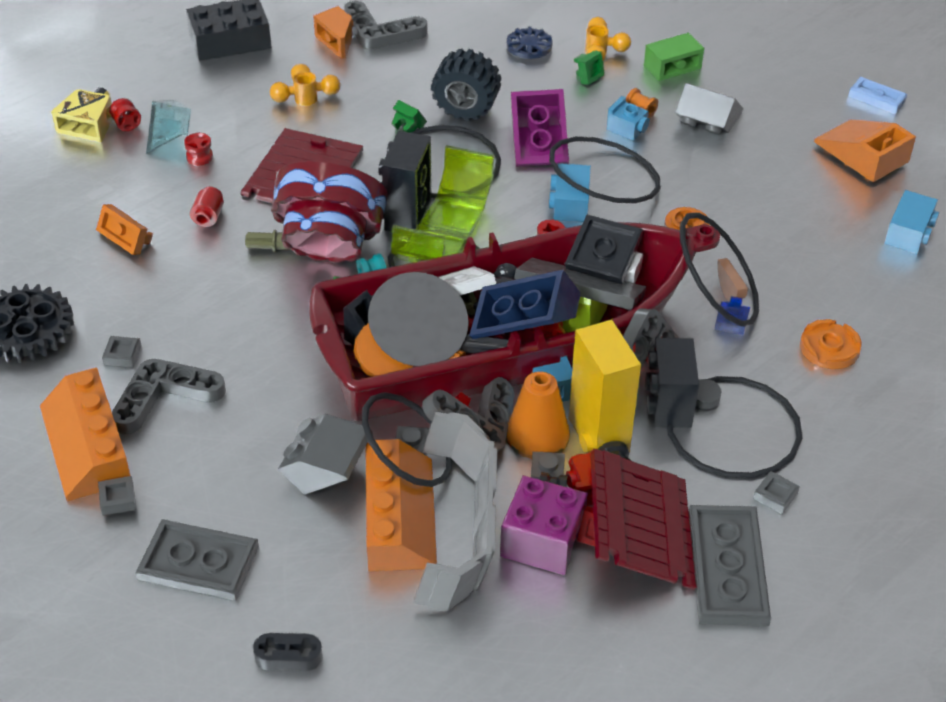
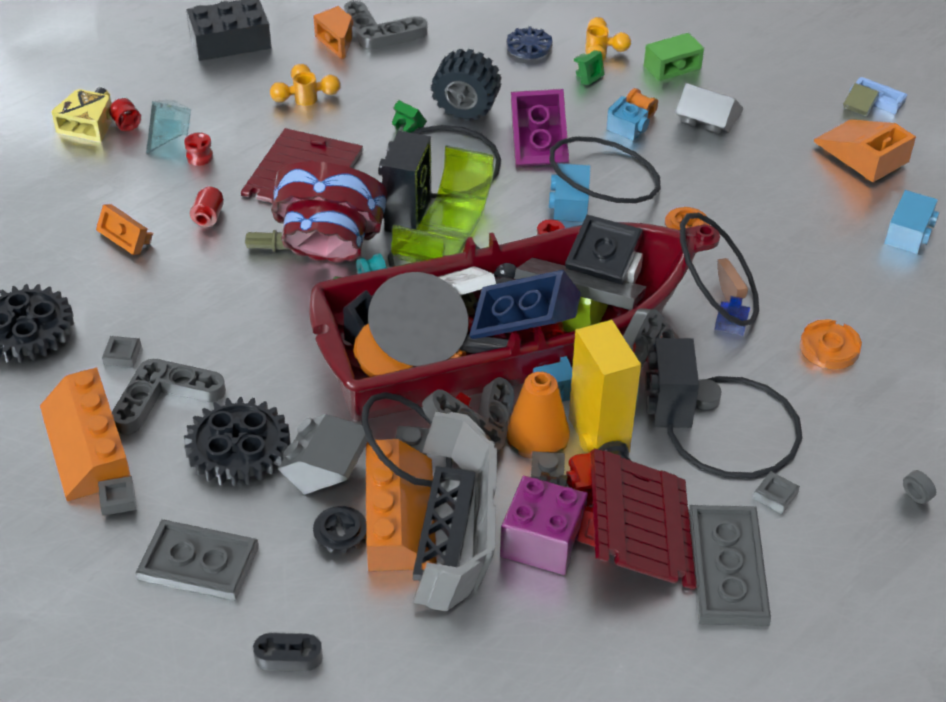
(237, 441): none -> black gear
(350, 519): none -> black gear
(458, 518): none -> black fence
(861, 99): none -> olive tile
(919, 487): none -> dark grey tile

